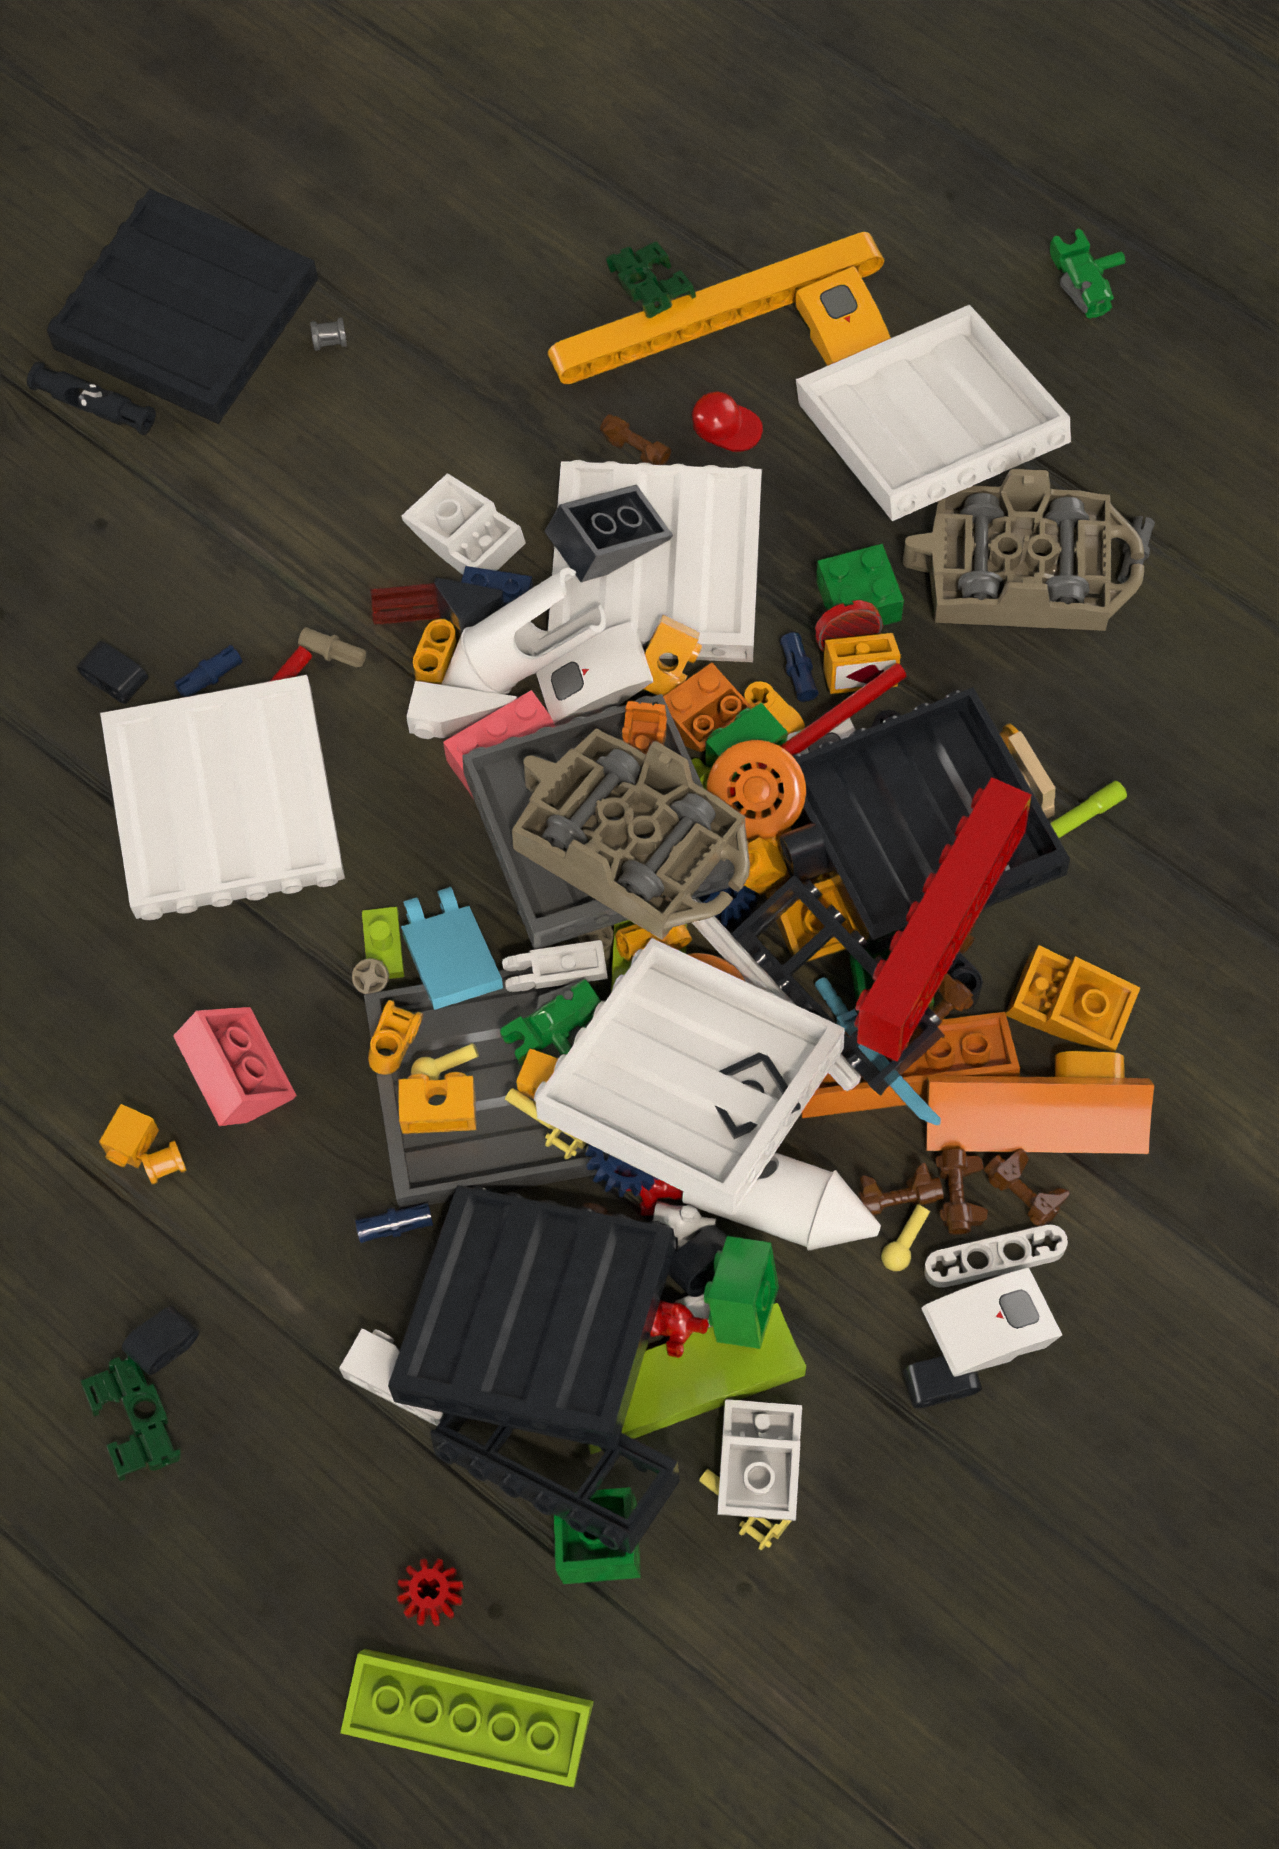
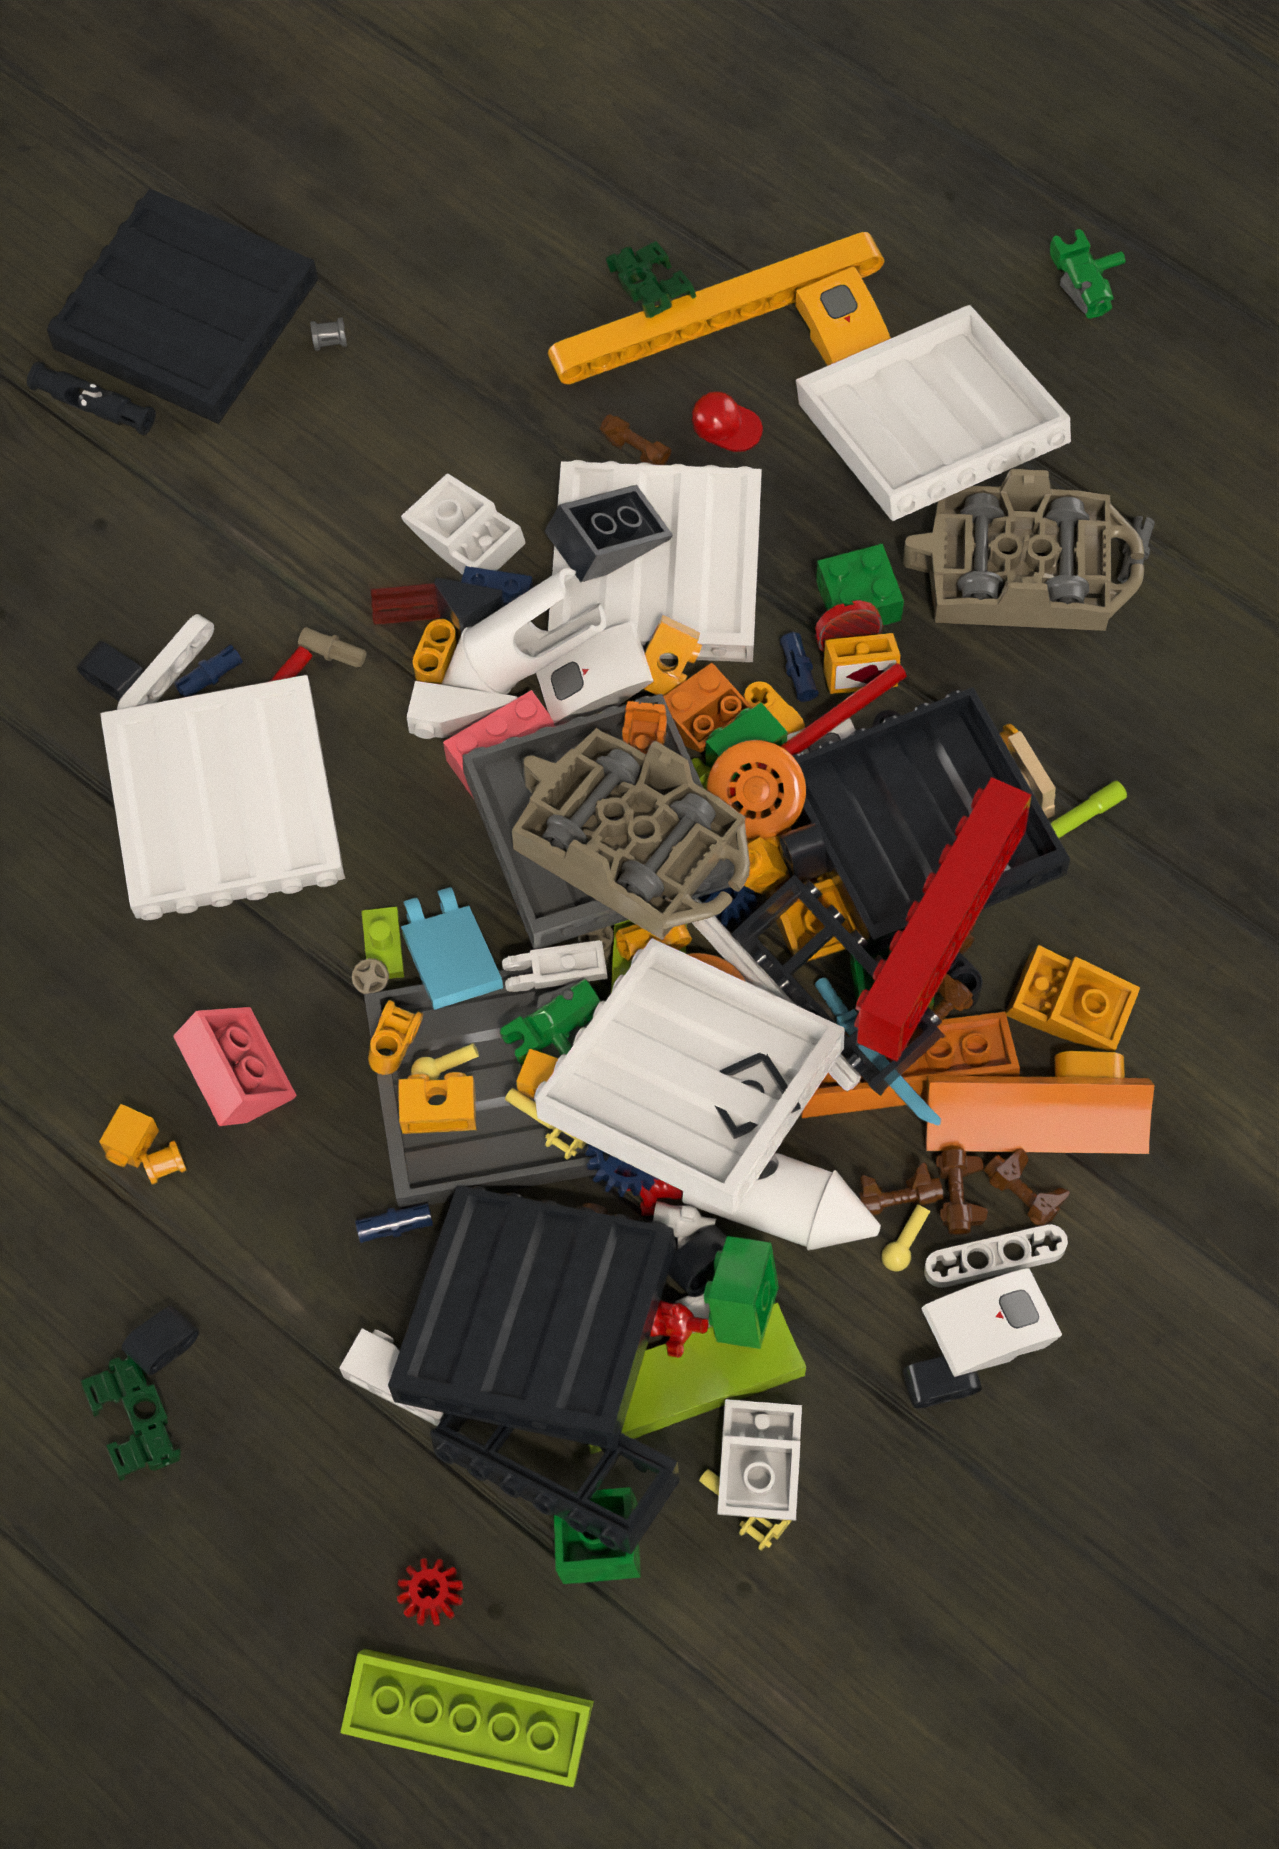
(169, 663): none -> white beam

